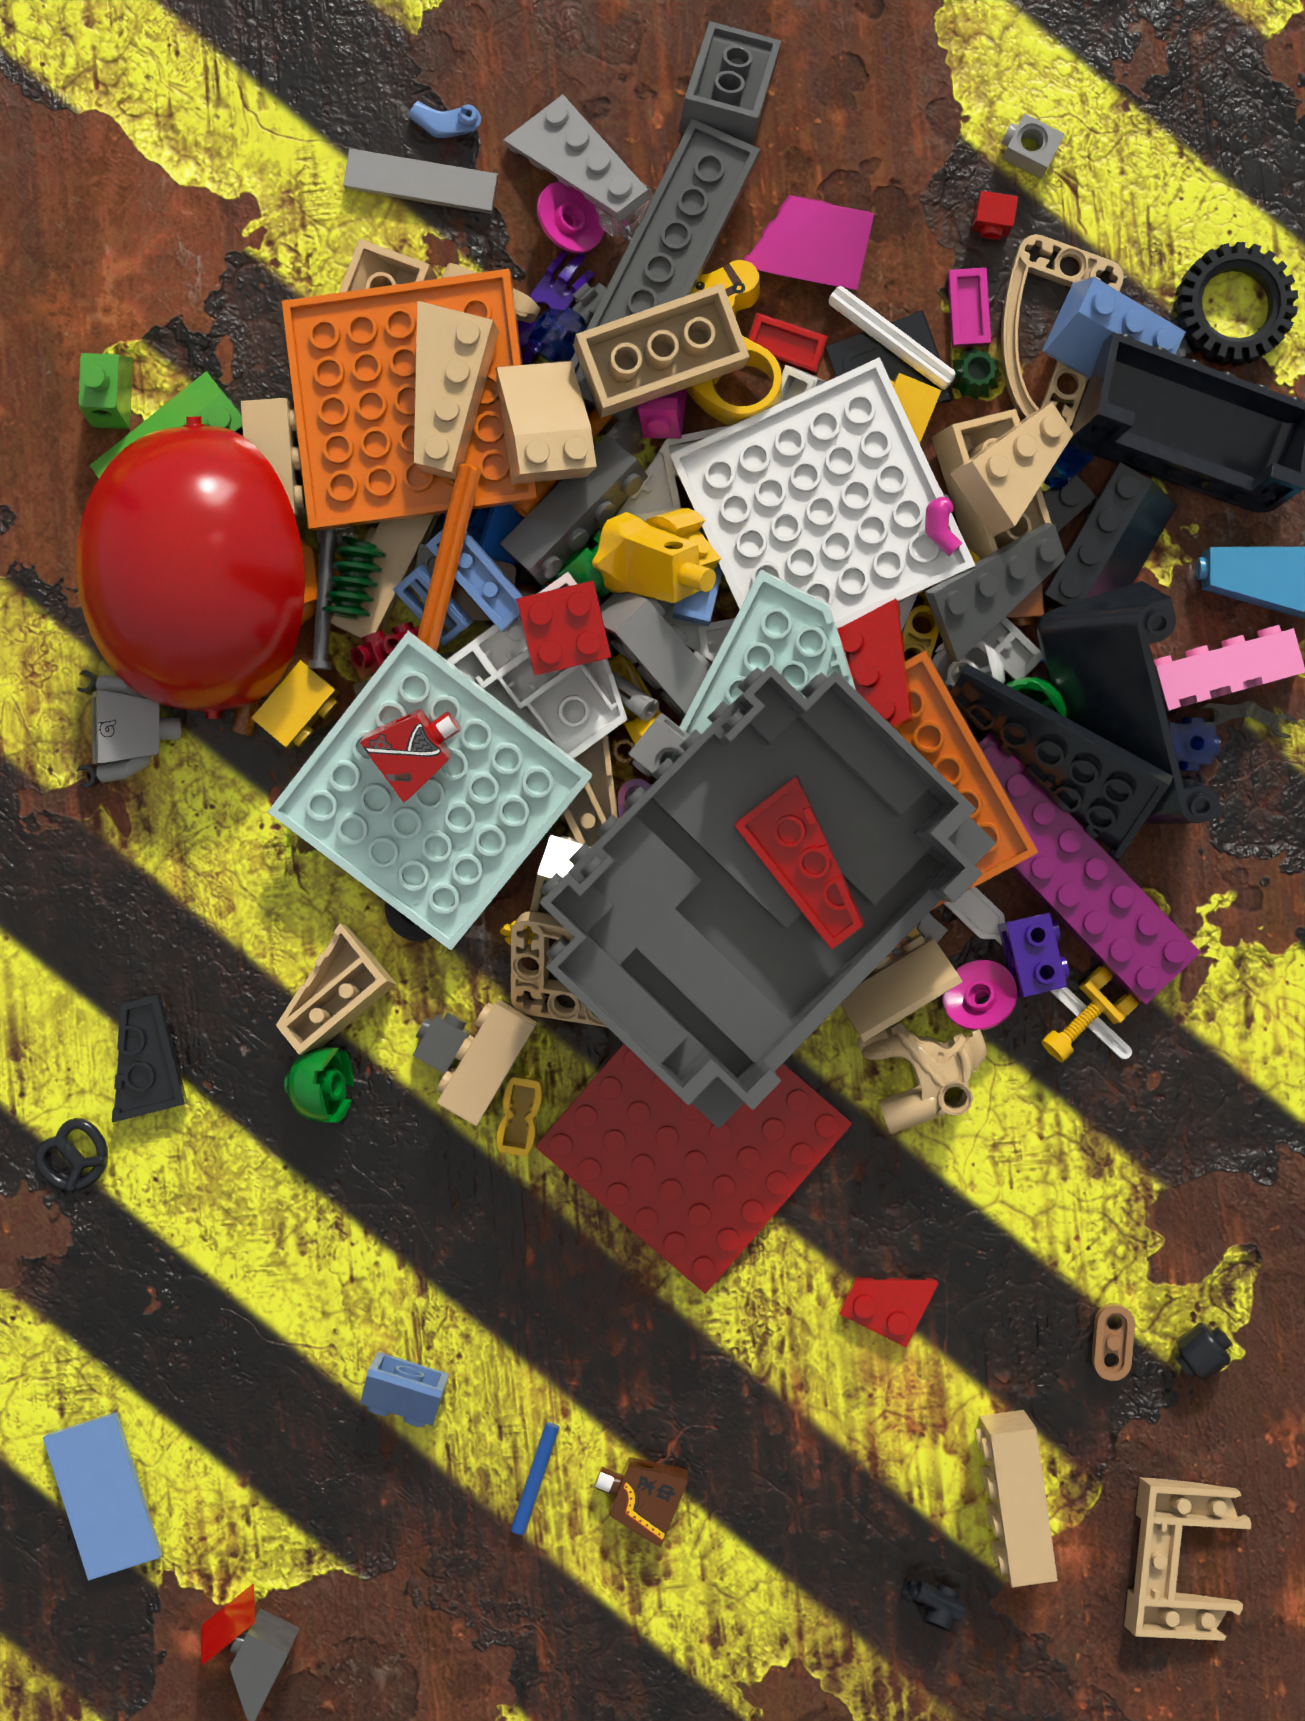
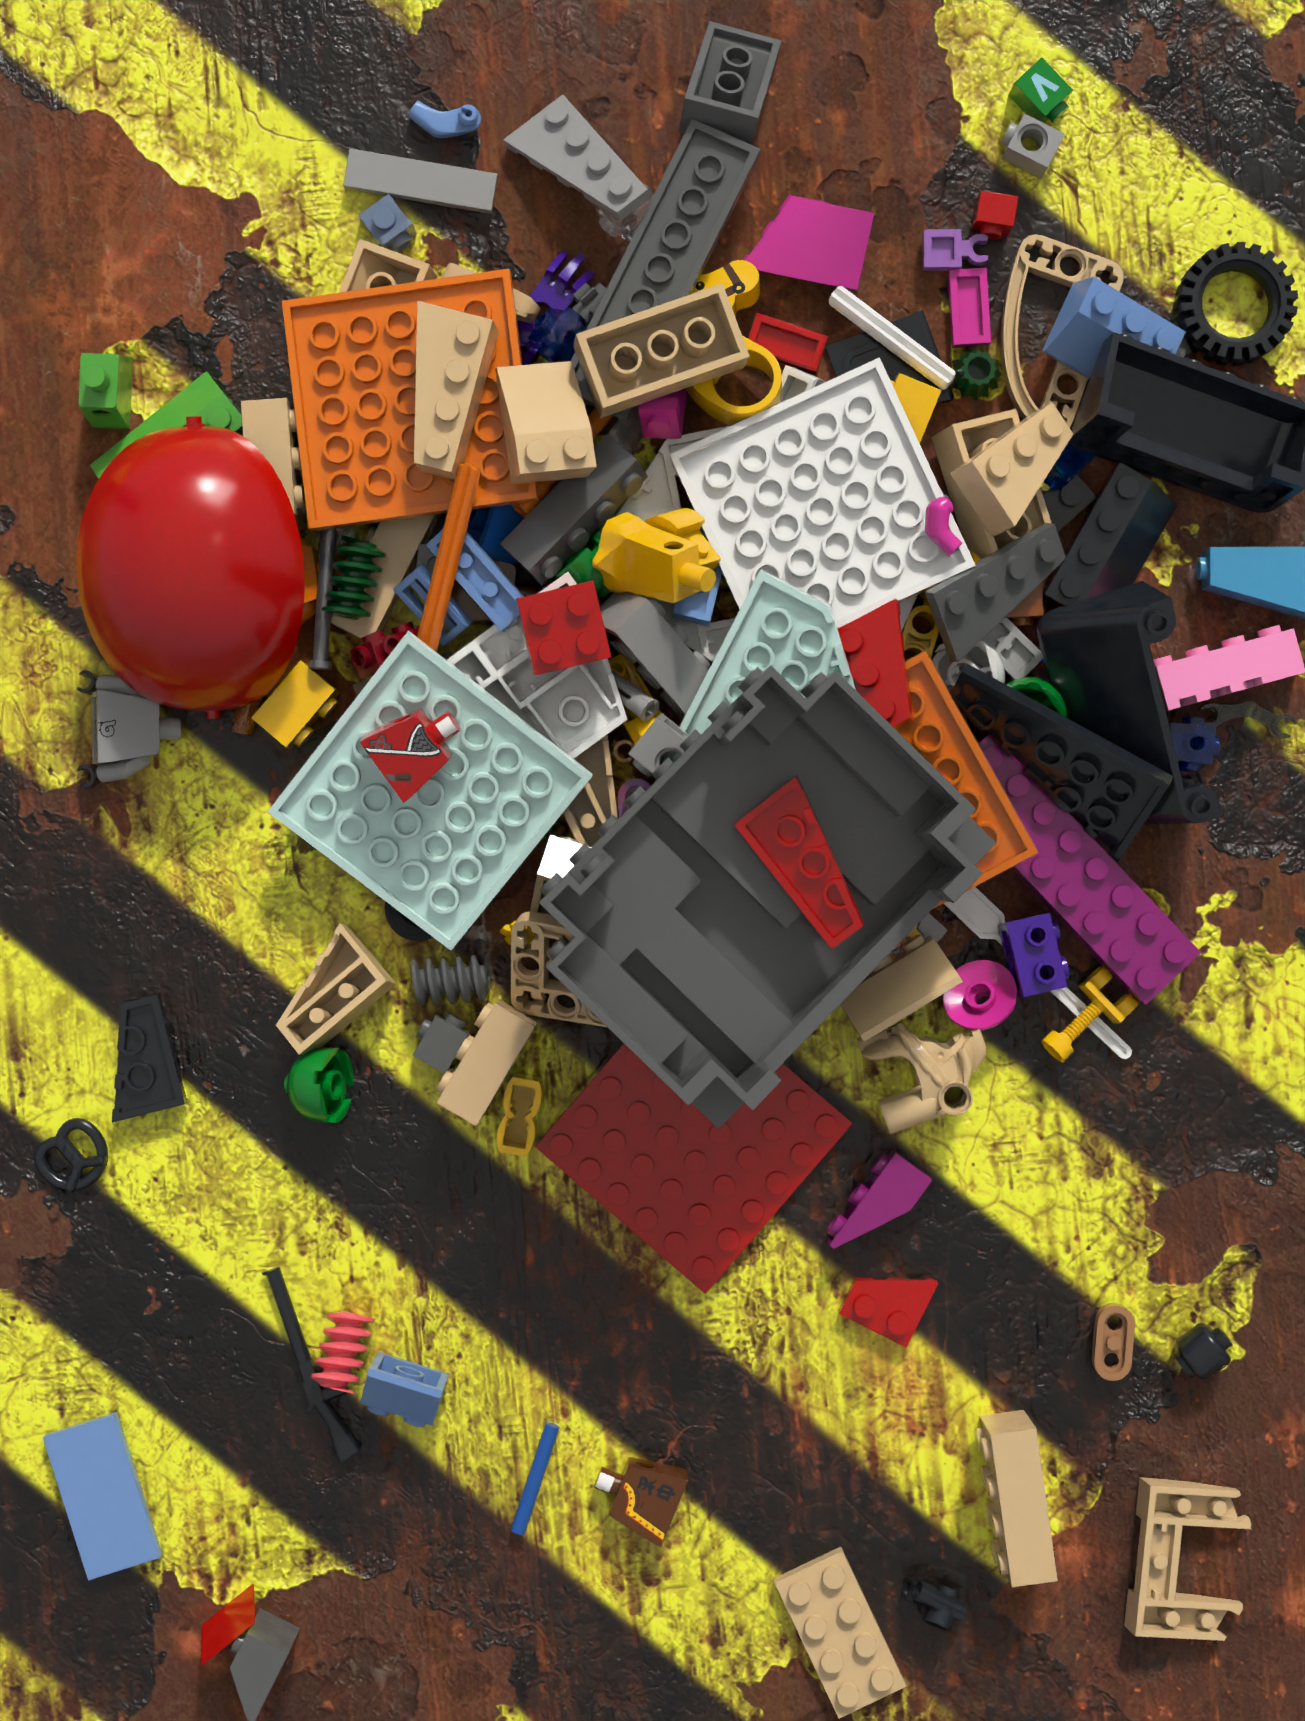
(317, 1395): none -> black piece
(342, 1351): none -> coral piece
(388, 224): none -> sand blue bracket
(451, 980): none -> dark grey piece
(569, 218): dark pink dish -> none
(839, 1632): none -> tan plate
(886, 1196): none -> magenta slope
(945, 249): none -> medium lavender plate
(1041, 92): none -> green brick

